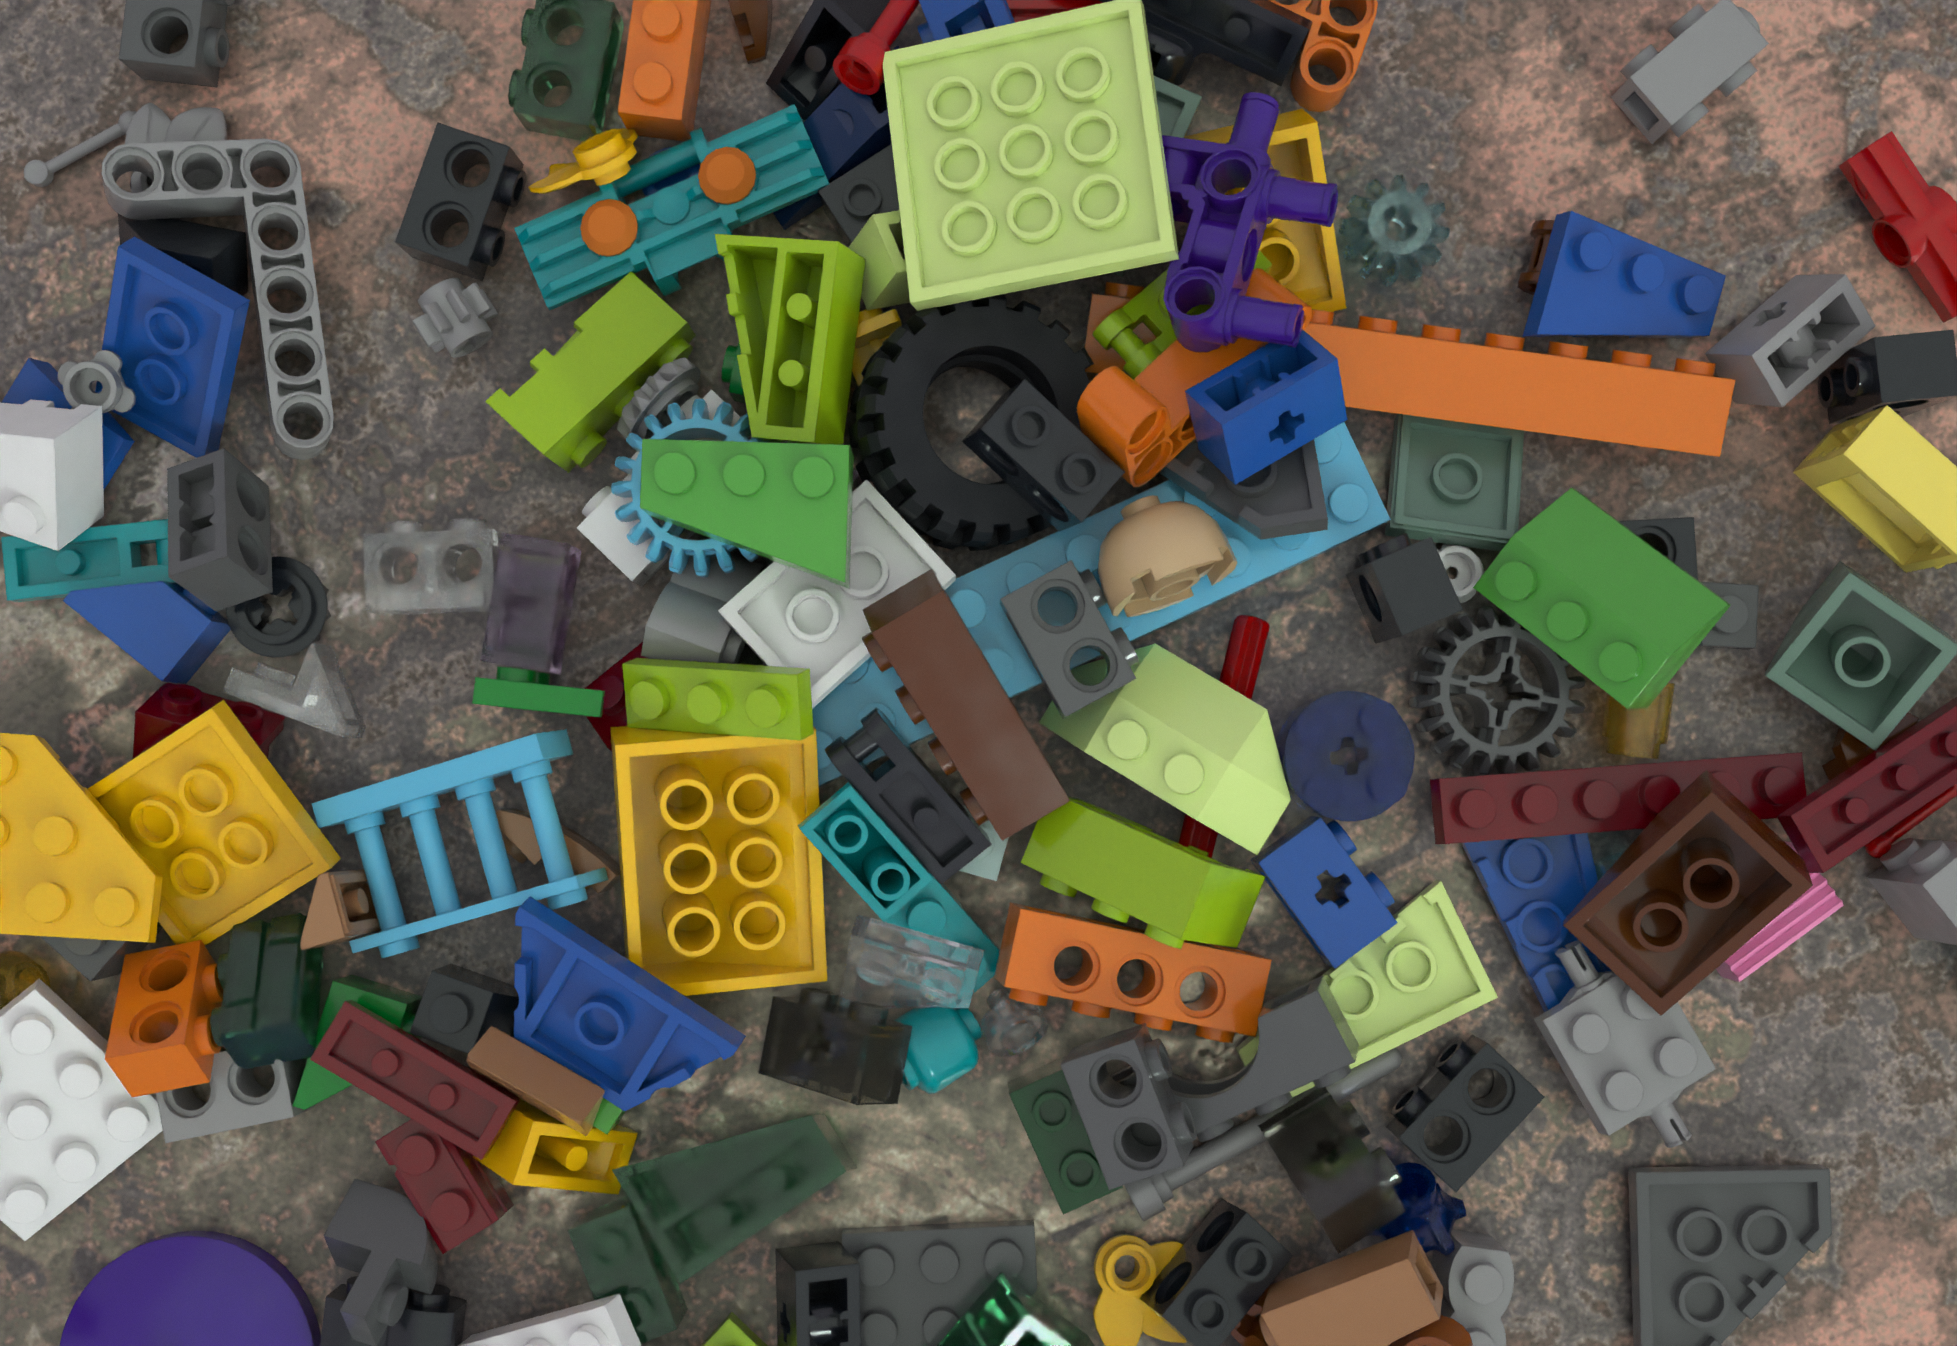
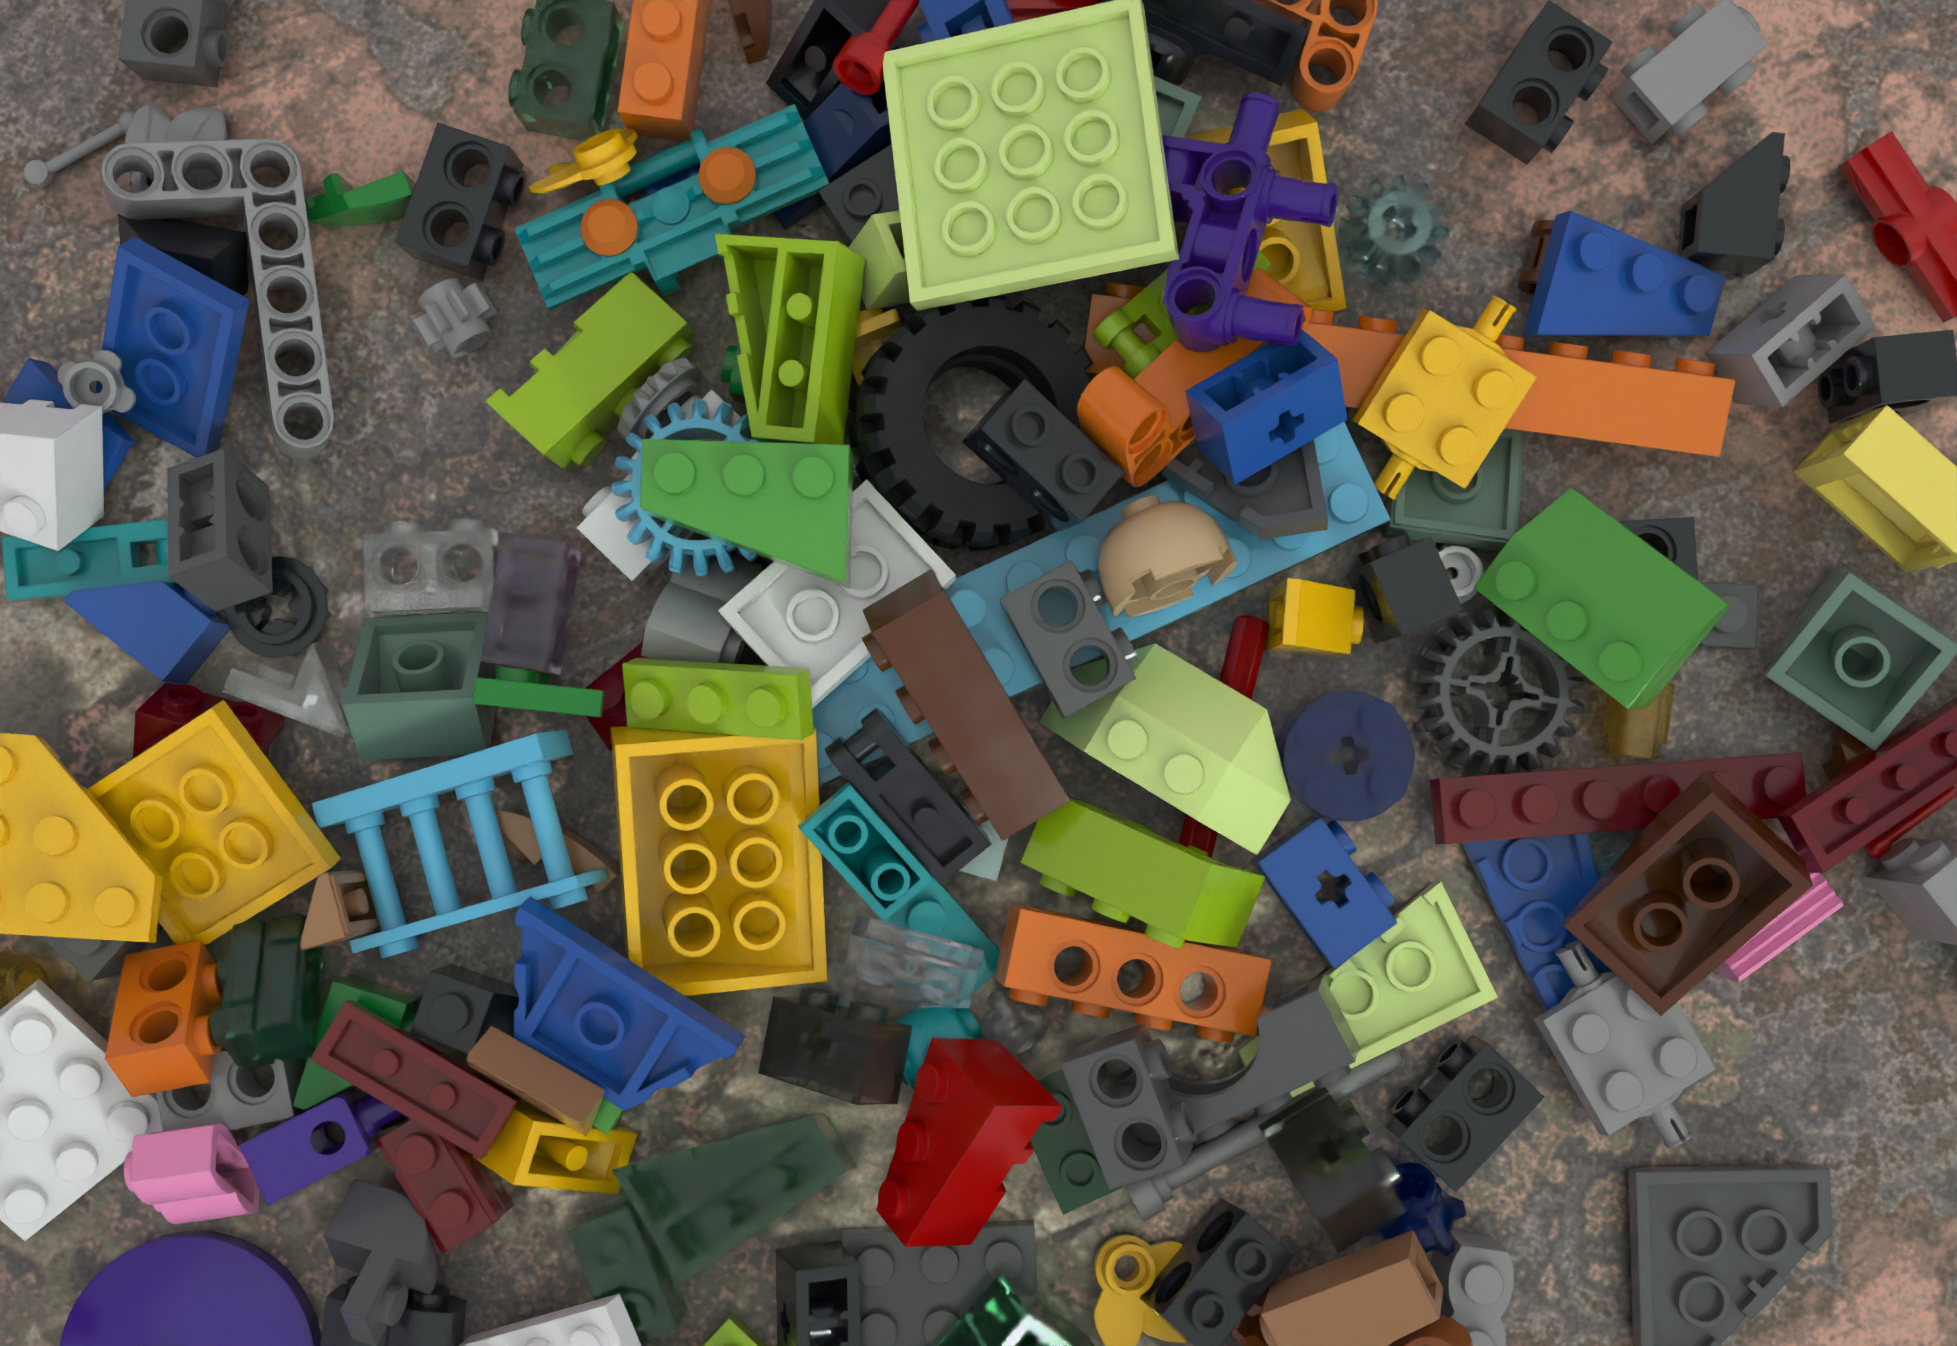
(192, 1174): none -> bright pink brick
(303, 1153): none -> dark purple torso
(366, 205): none -> green slope
(416, 687): none -> sand green slope
(960, 1140): none -> red wedge
(1312, 619): none -> yellow slope
(1444, 397): none -> yellow plate
(1535, 81): none -> black brick
(1735, 216): none -> black slope

